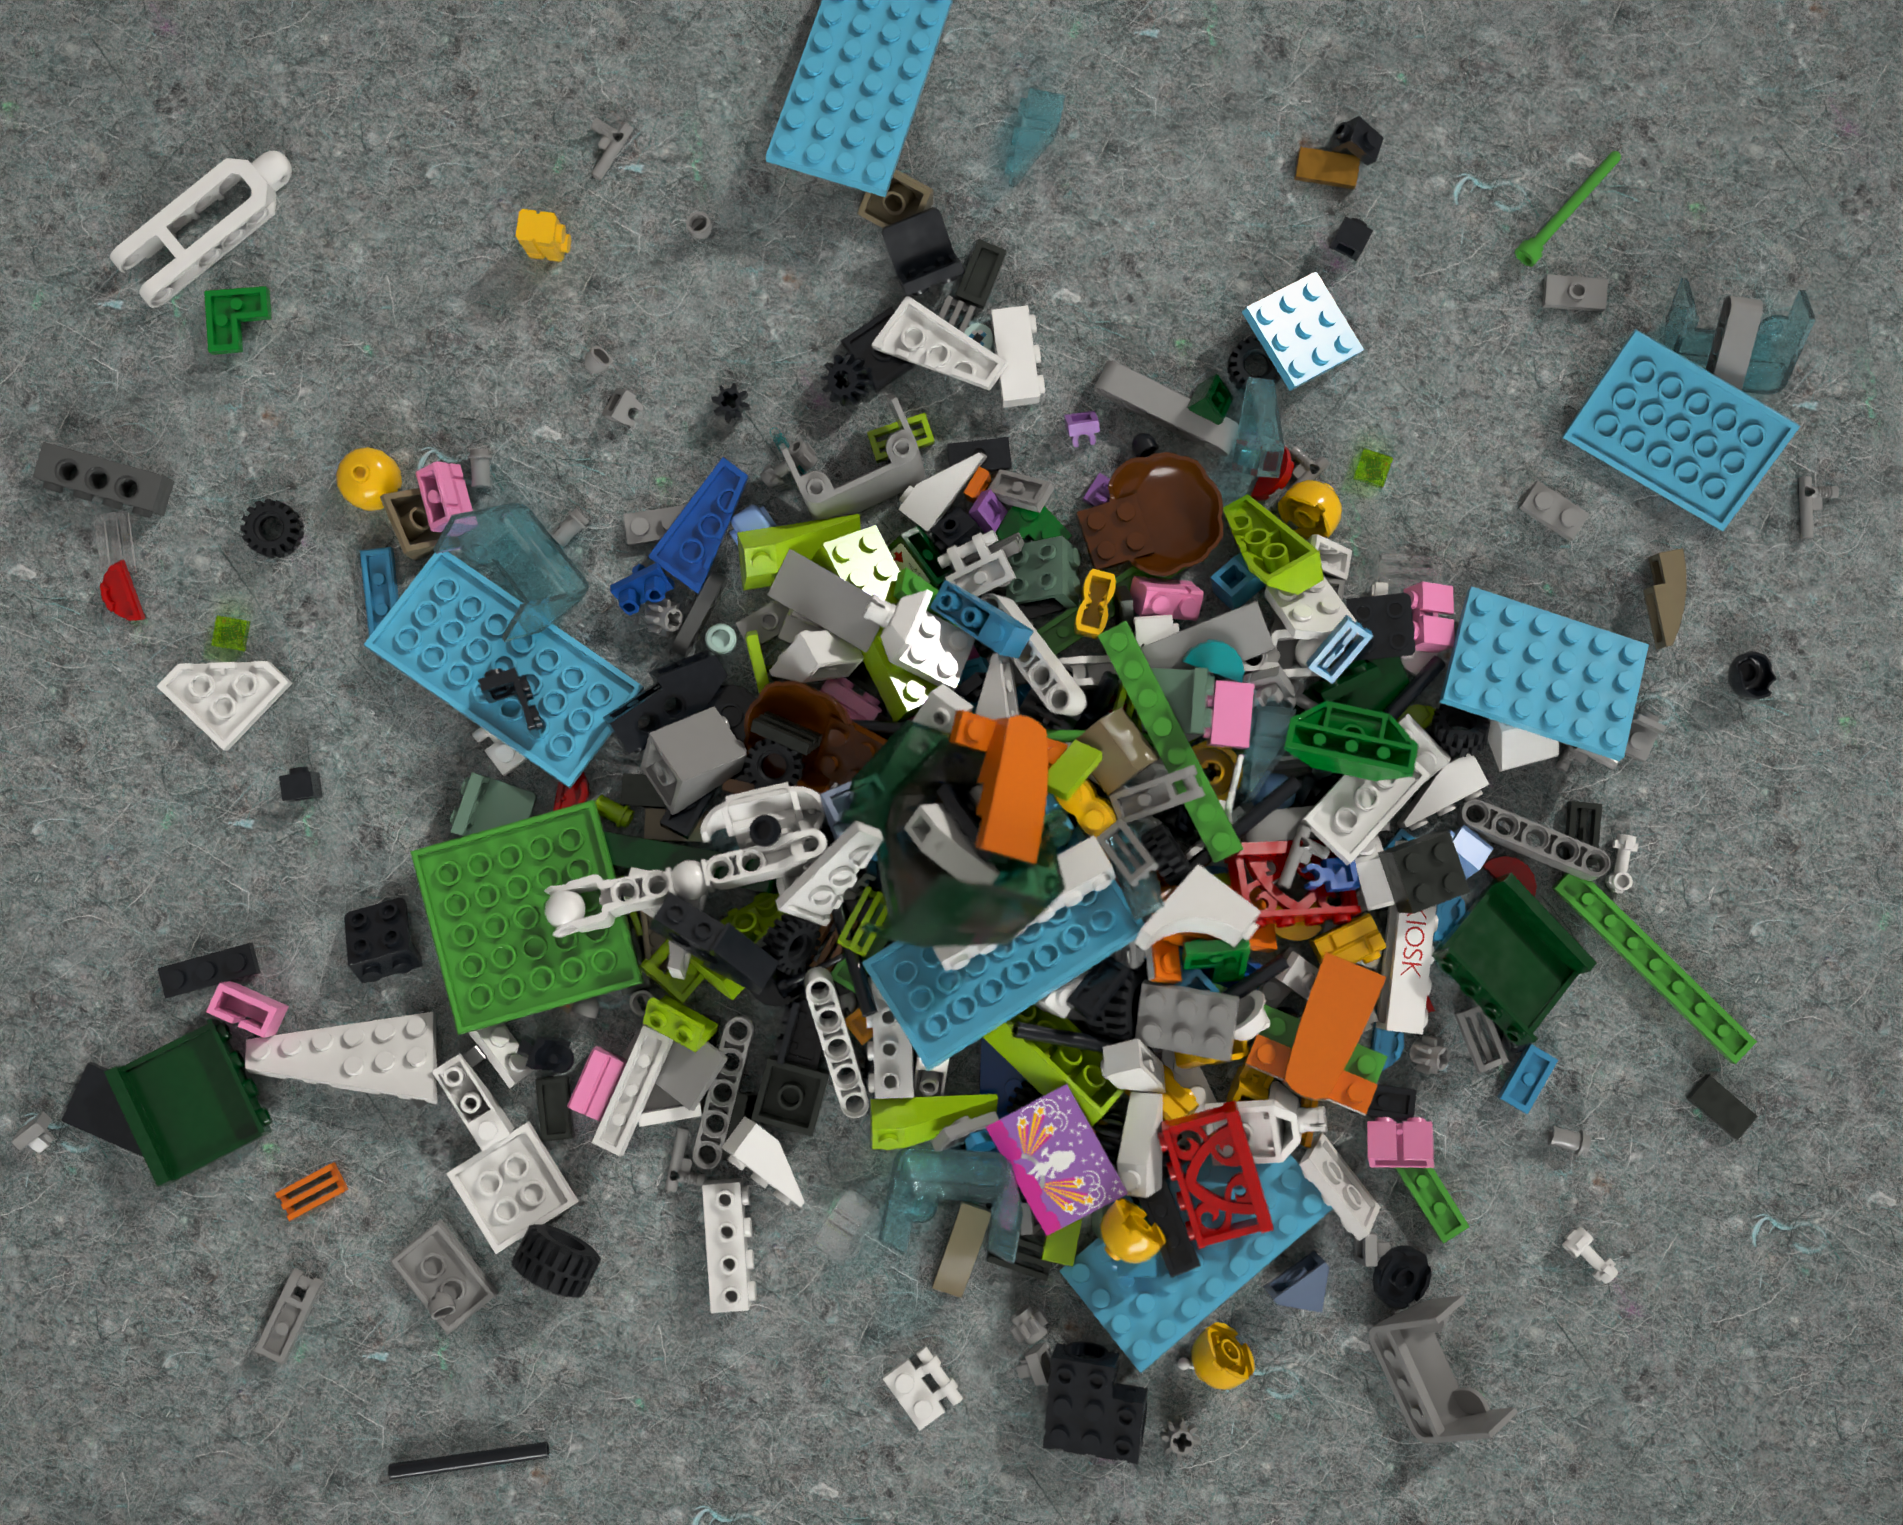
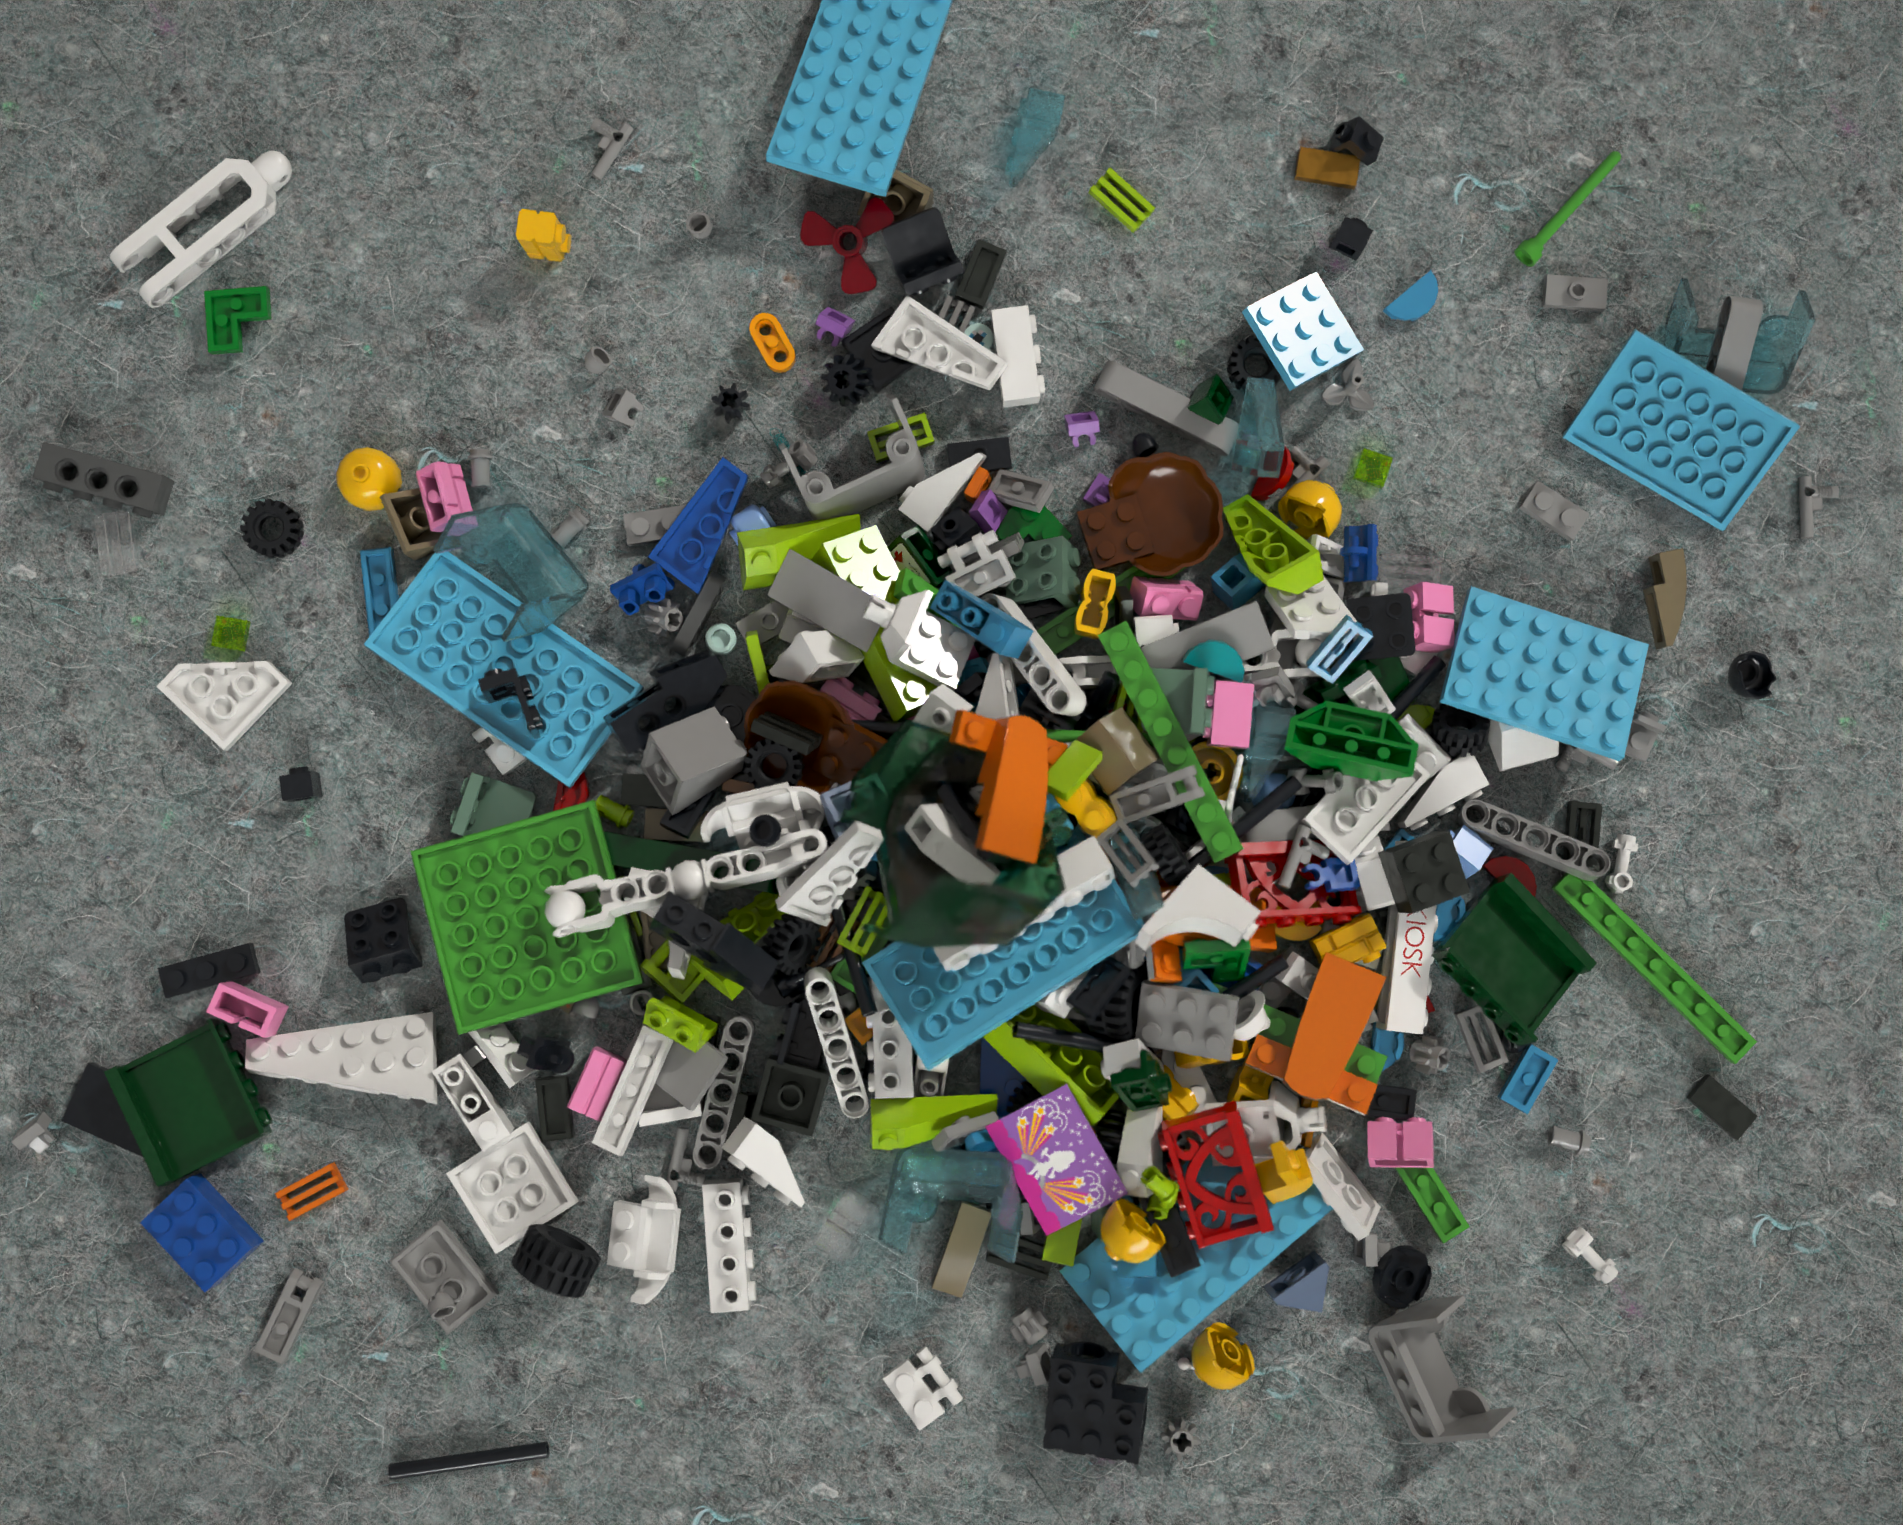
(120, 594): red tile -> none
(202, 1232): none -> blue brick
(646, 1238): none -> white plate
(772, 344): none -> light orange plate
(834, 322): none -> medium lavender tile
(856, 273): none -> dark red piece
(1103, 182): none -> lime tile
(1143, 1086): none -> dark green bracket
(1164, 1192): none -> lime piece
(1285, 1174): none -> yellow brick
(1330, 780): none -> light grey bar
(1352, 378): none -> light grey plant
(1360, 553): none -> blue hips
(1368, 694): none -> white plate
(1415, 301): none -> dark azure tile

